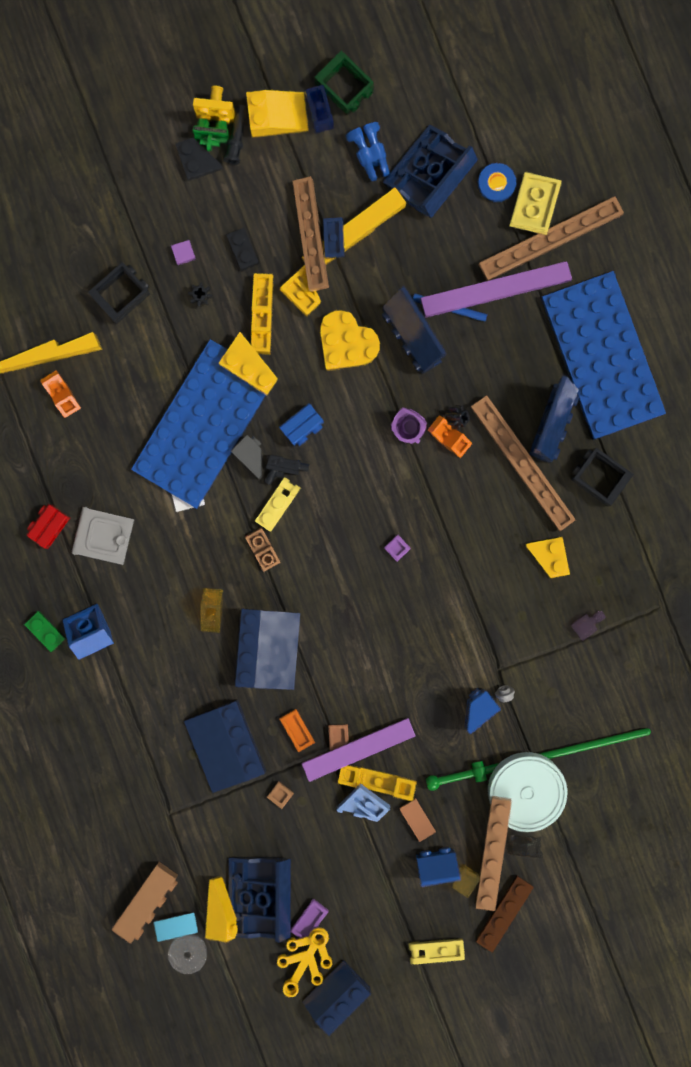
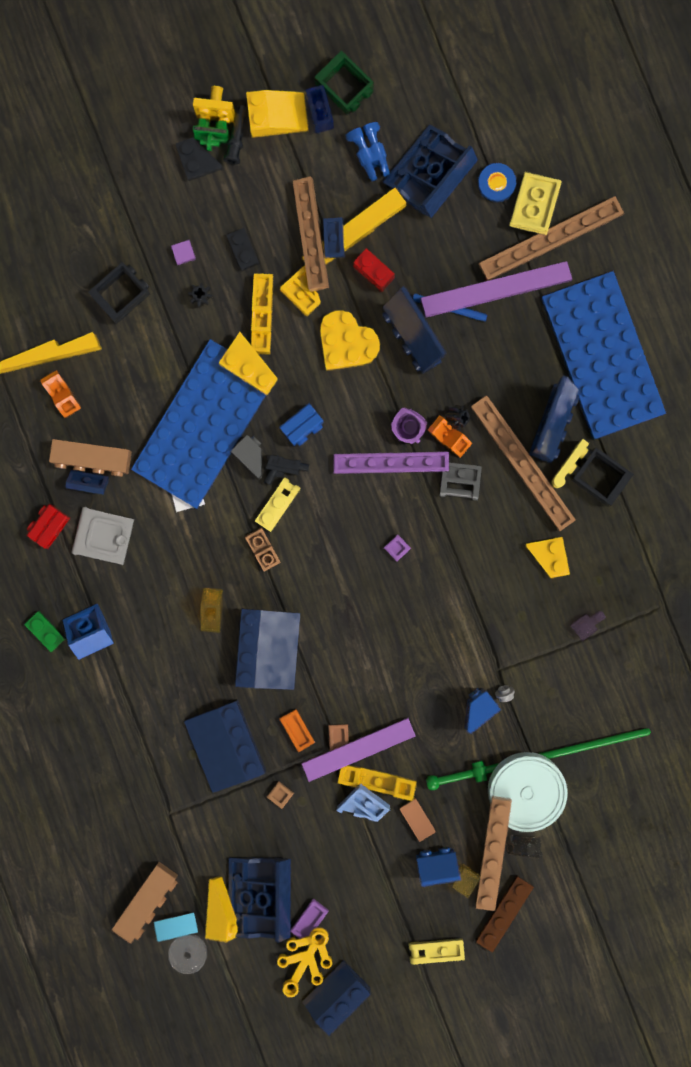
(87, 482): none -> dark blue plate
(90, 457): none -> medium nougat brick
(373, 270): none -> red brick
(391, 462): none -> medium lavender tile
(462, 475): none -> dark grey plate
(569, 465): none -> light yellow plate

